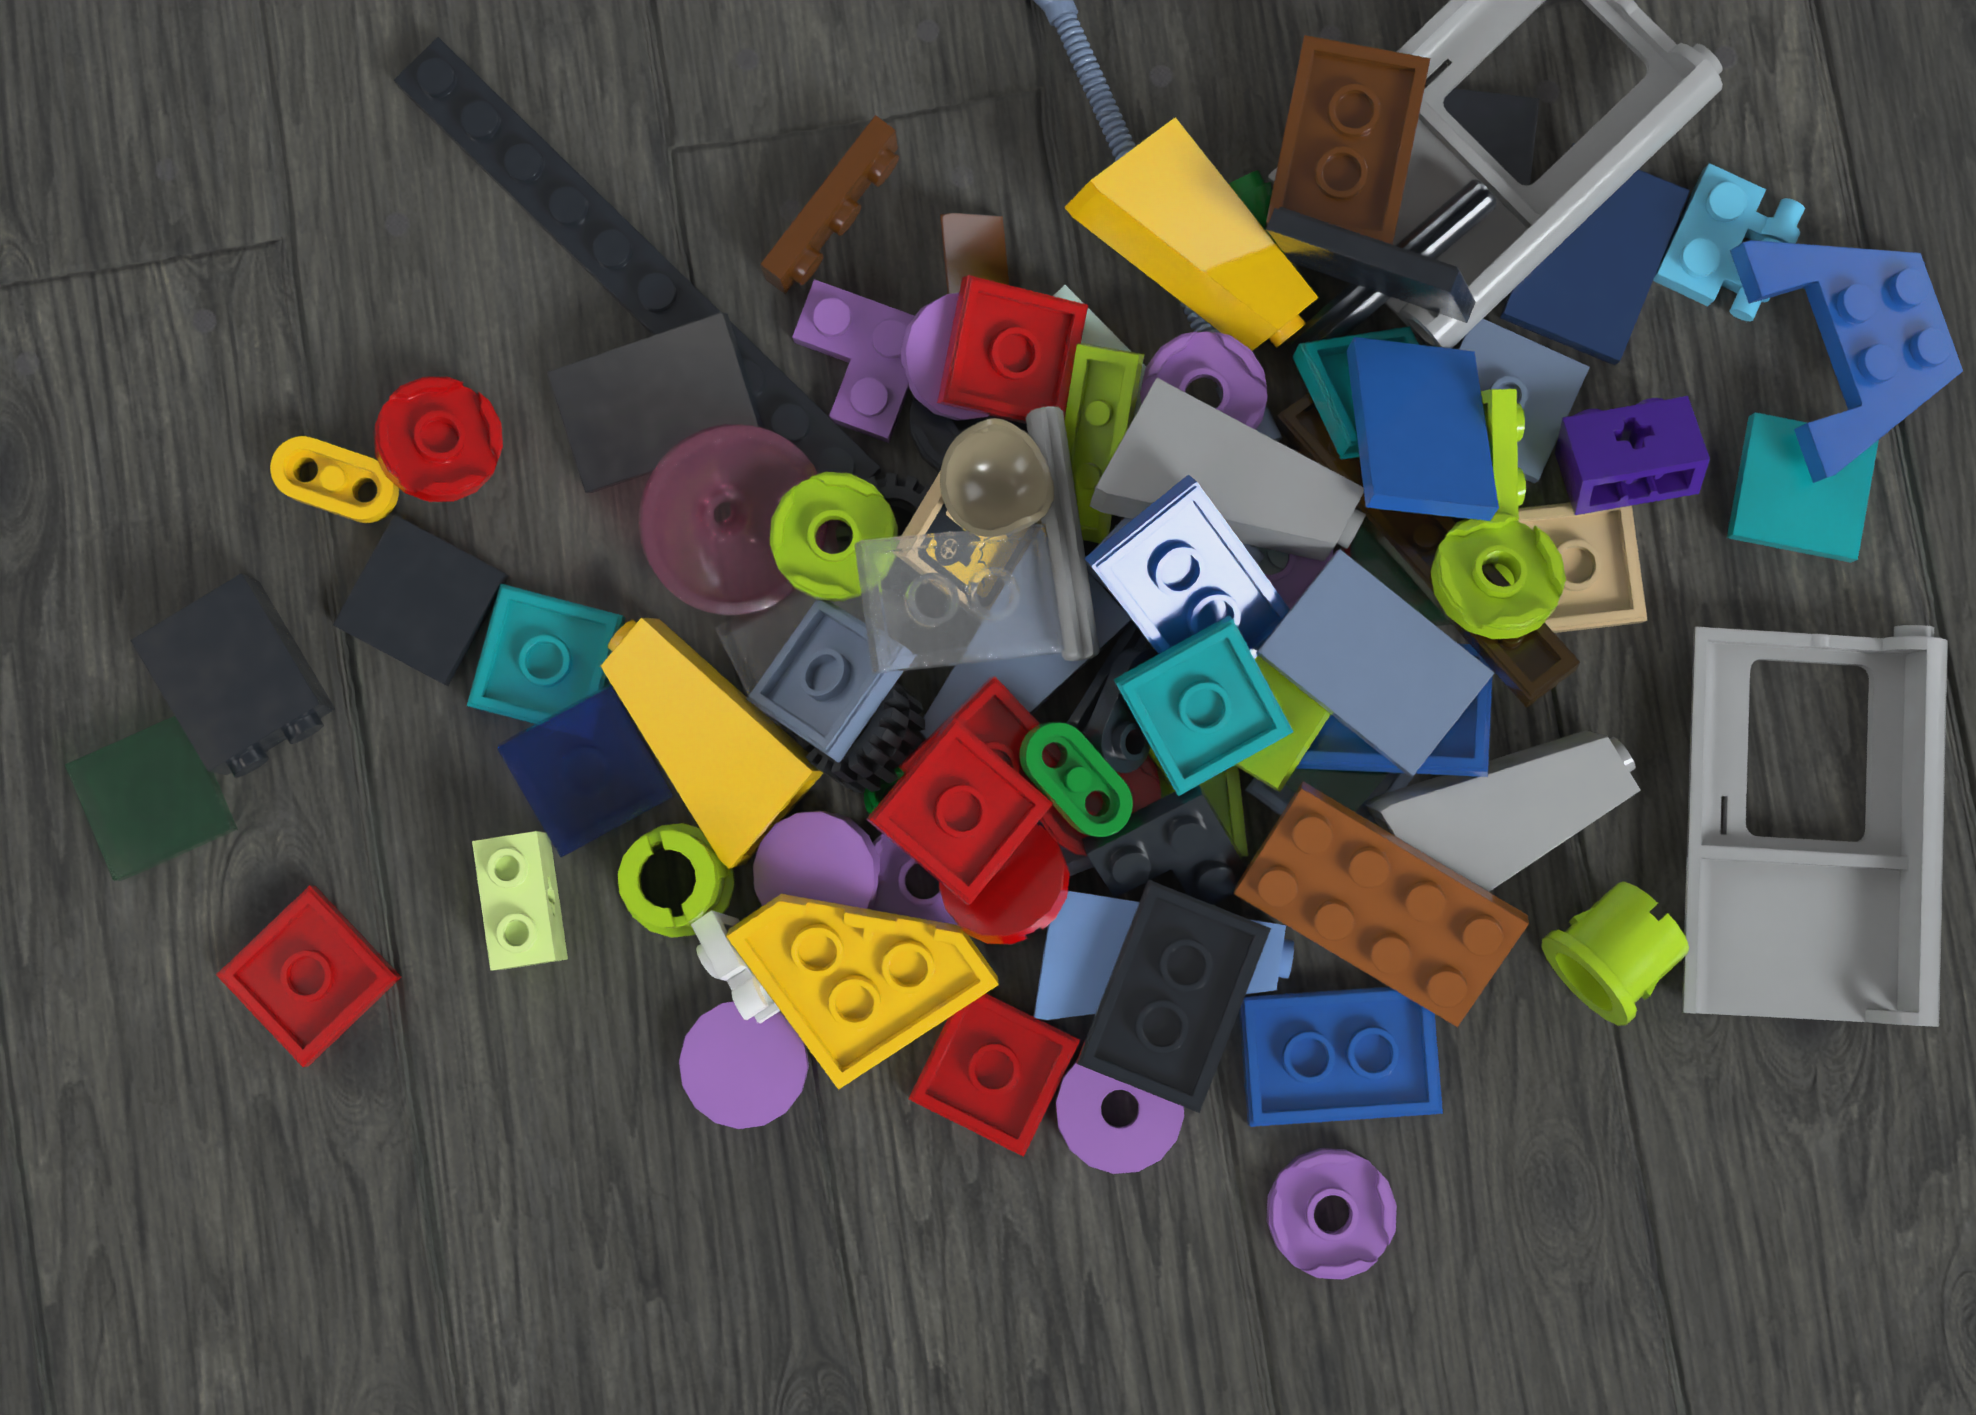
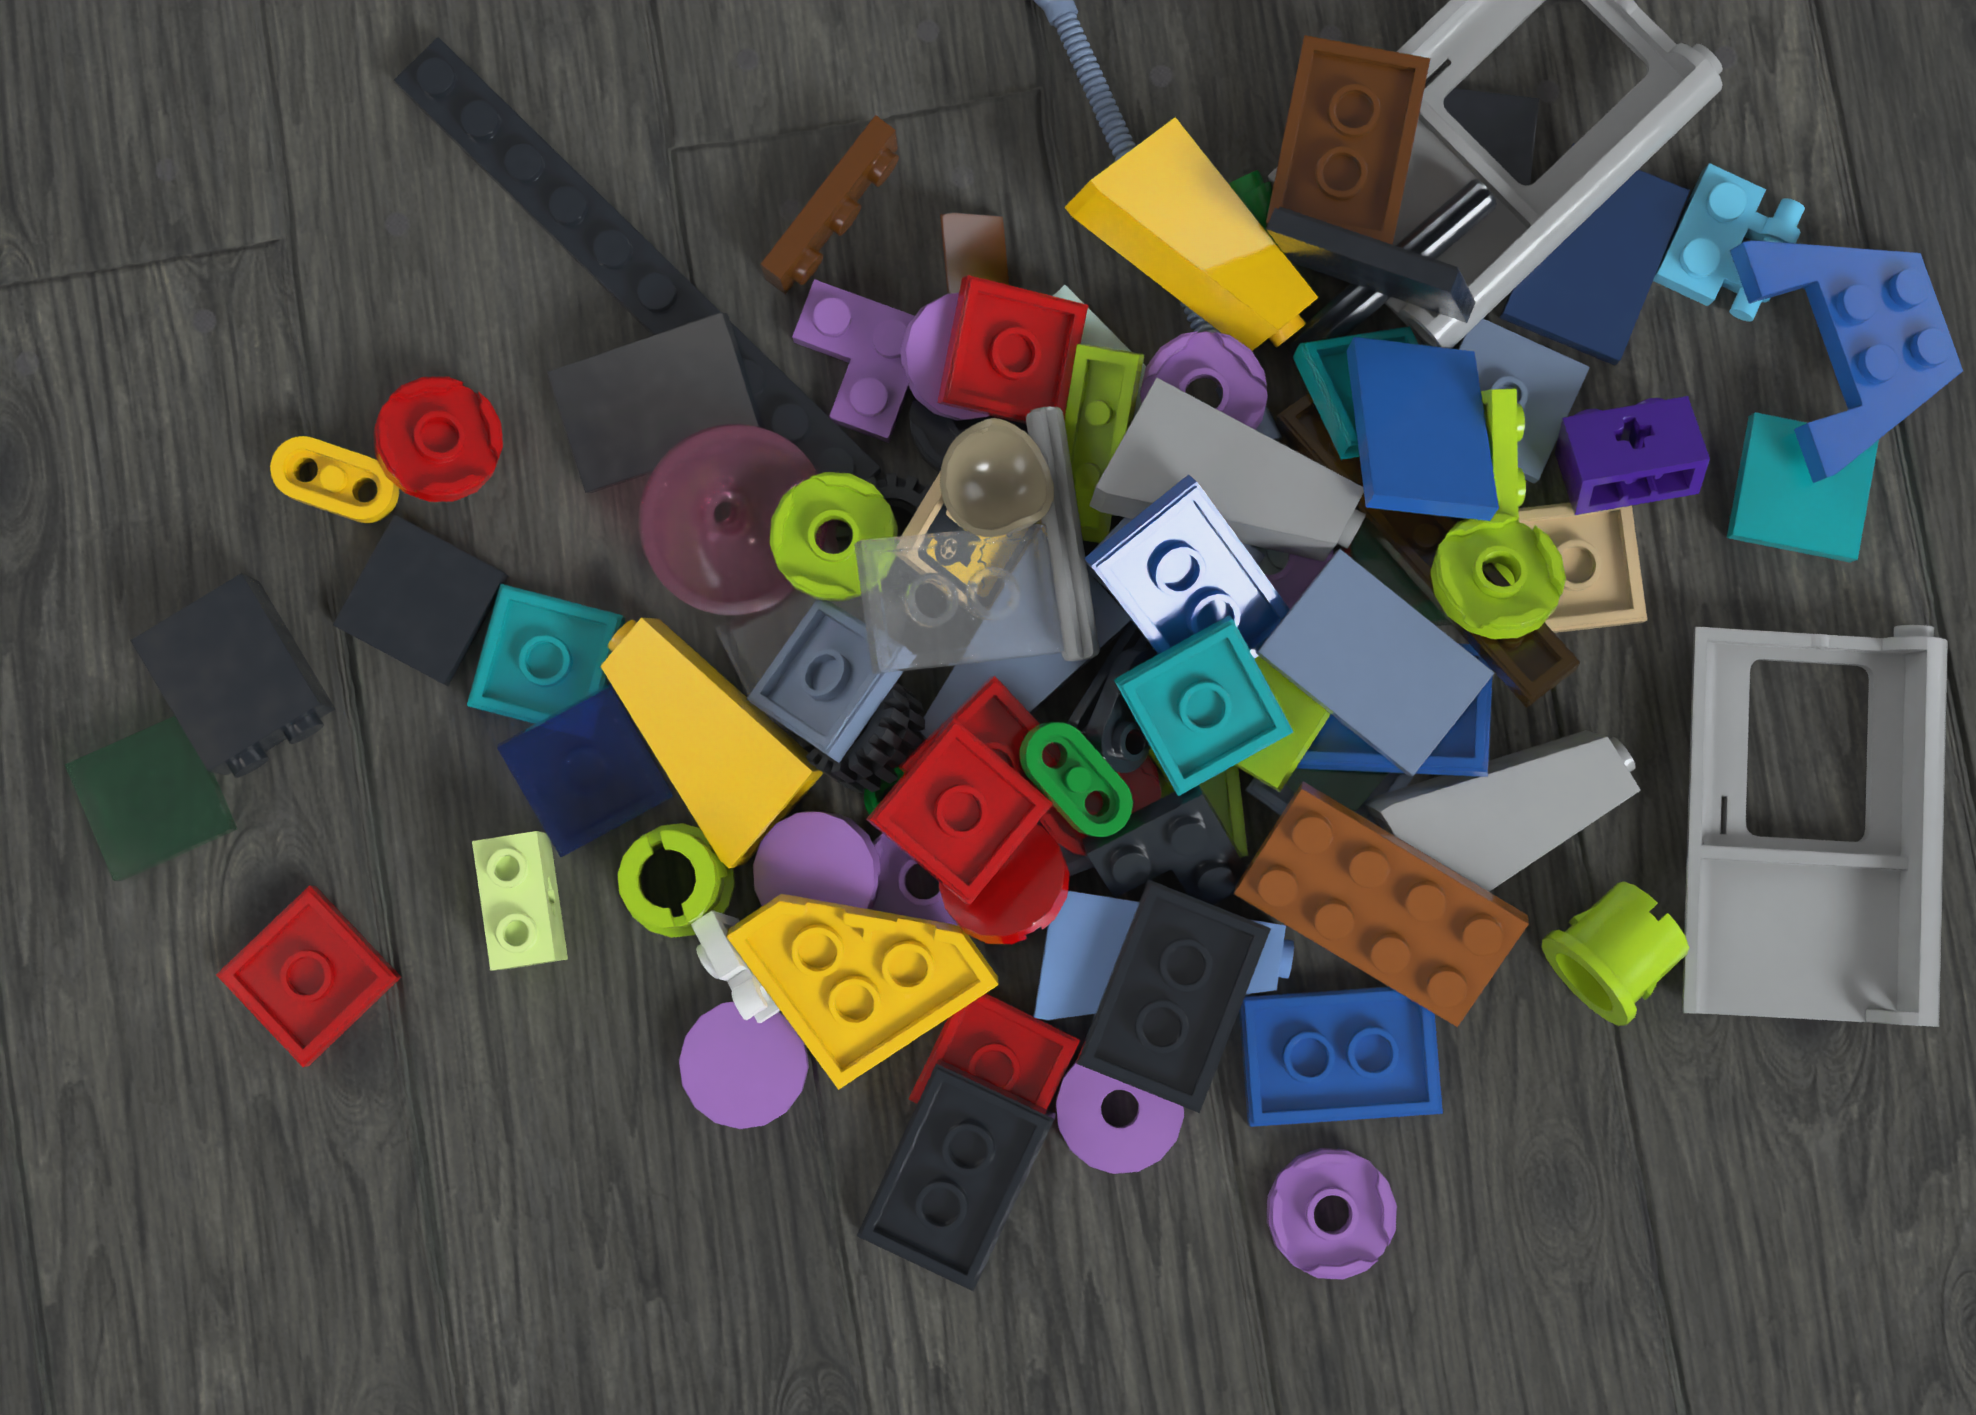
(956, 1175): none -> black tile

